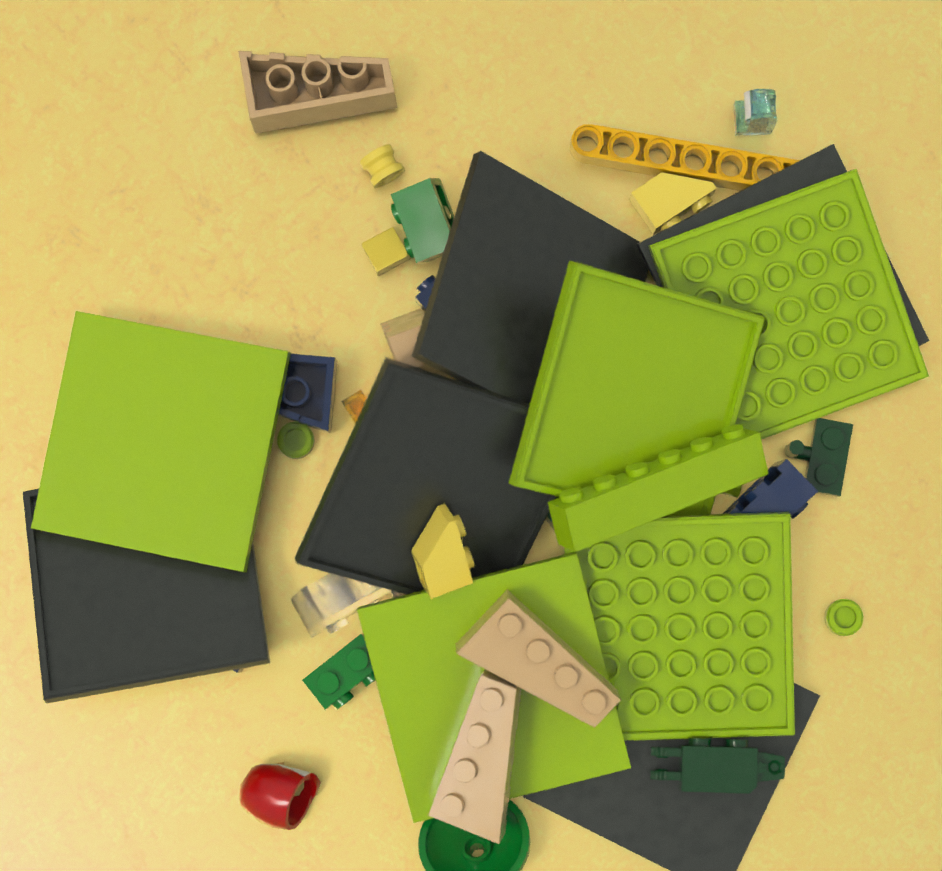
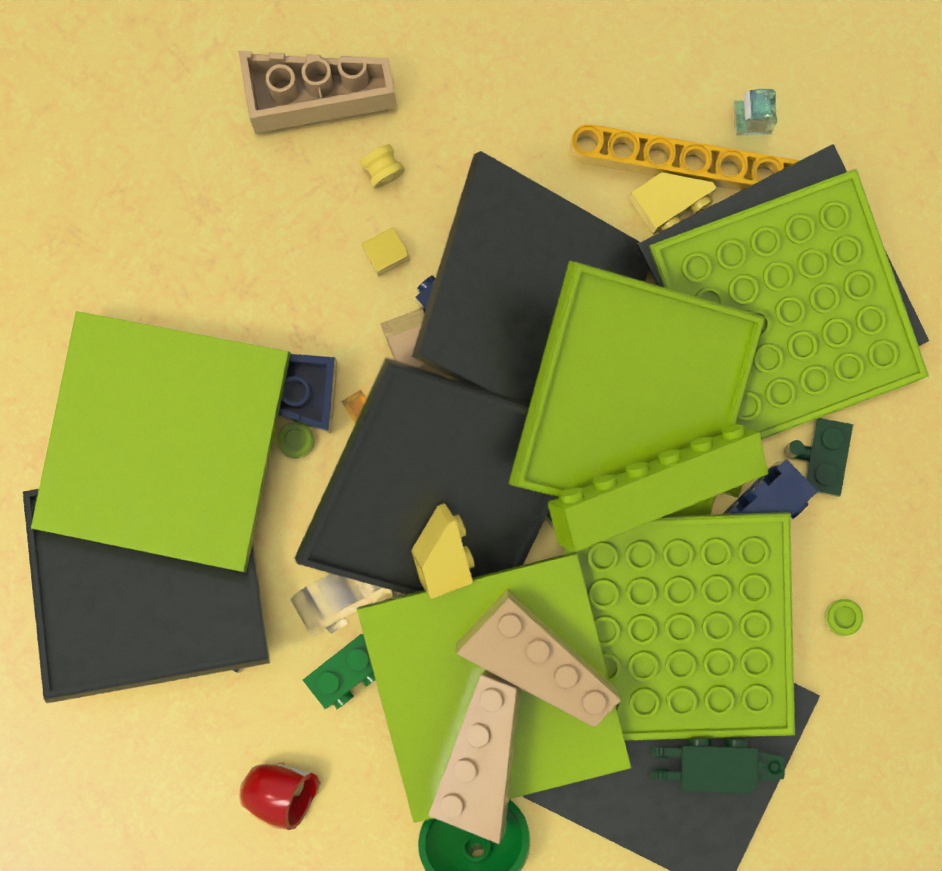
(424, 217): brick -> none

